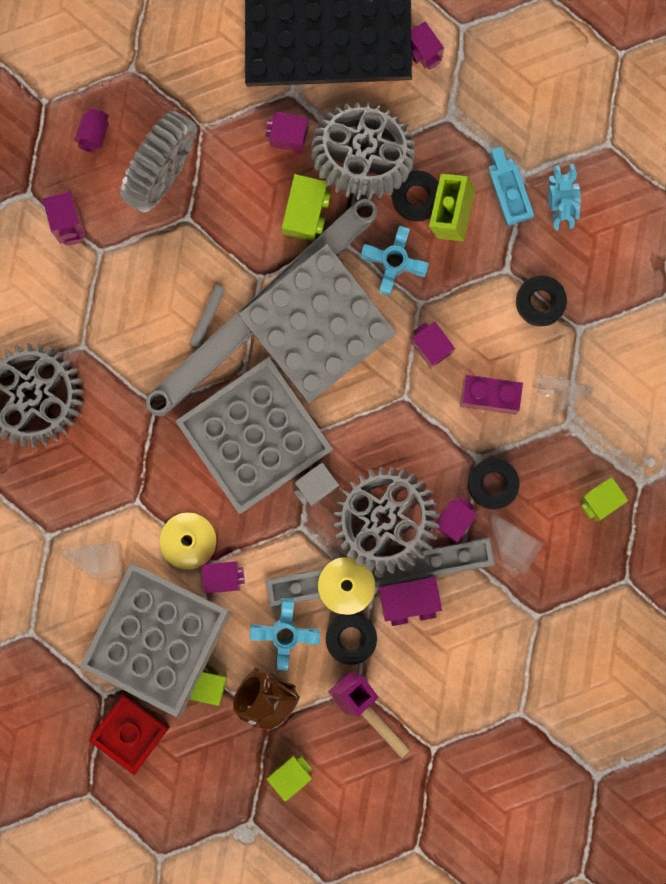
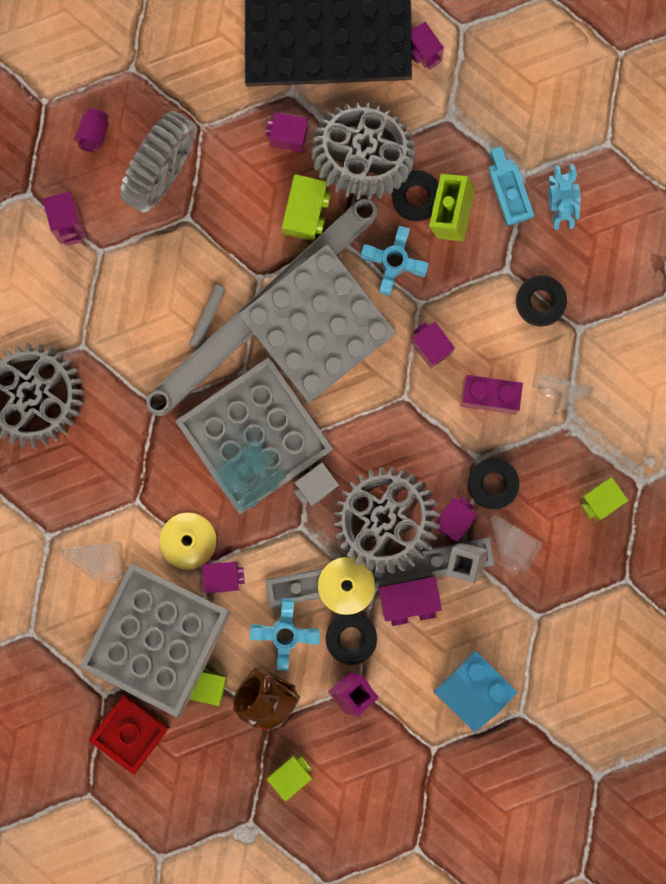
(242, 469): none -> clear light blue plate
(387, 734): tan piece -> none
(467, 562): none -> light grey brick
(475, 691): none -> dark azure slope

